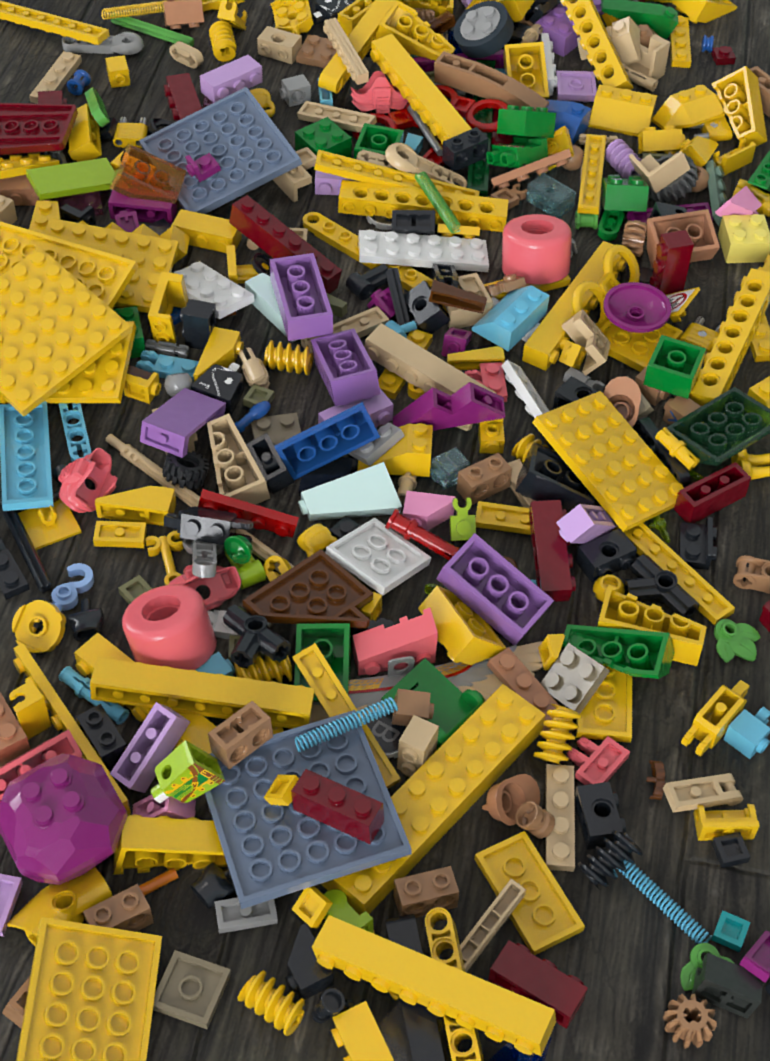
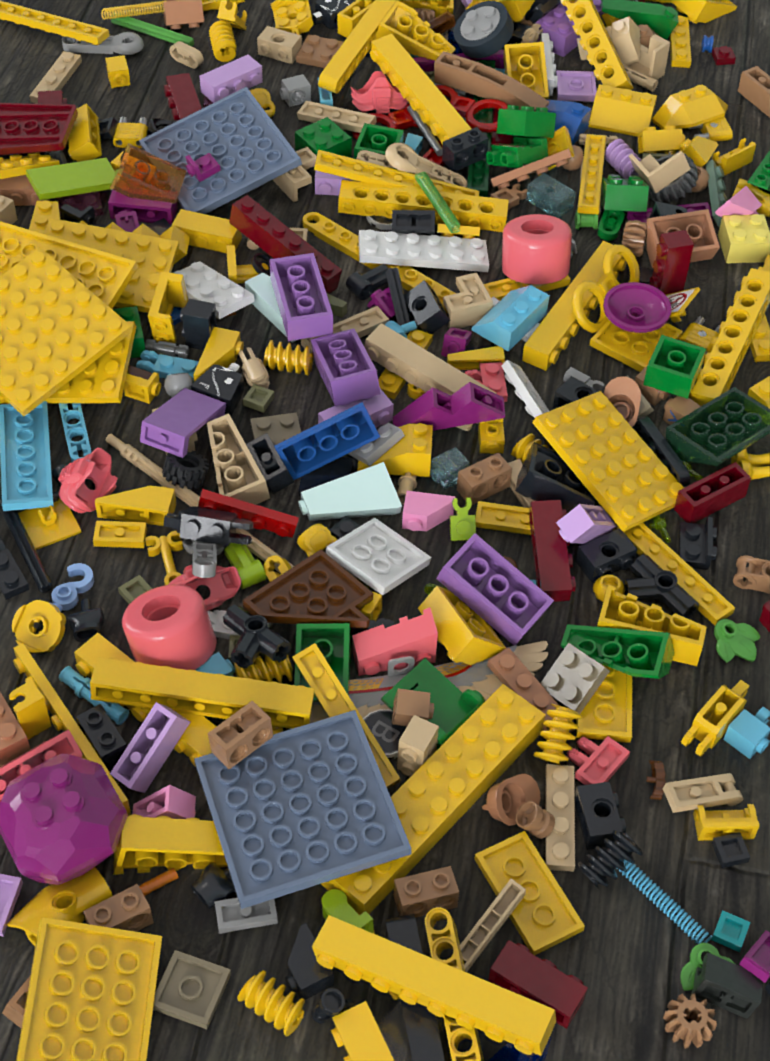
(80, 83): blue bush -> none
(97, 107): bright green beam -> none
(186, 774): lime torso -> none
(238, 549): green hat -> none
(256, 412): blue piece -> none
(280, 790): yellow plate -> none
(312, 906): yellow plate -> none
(338, 806): dark red brick -> none
(346, 51): tan piece -> none
(384, 711): medium azure piece -> none
(411, 529): red pin -> none
(445, 274): black hinge -> none
(455, 297): reddish brown piece -> none
(509, 283): medium nougat plate -> none
(550, 649): yellow slope -> none
(572, 355): yellow bracket -> none
(587, 334): tan panel -> none
(677, 448): yellow pin -> none
(743, 105): yellow wedge -> none

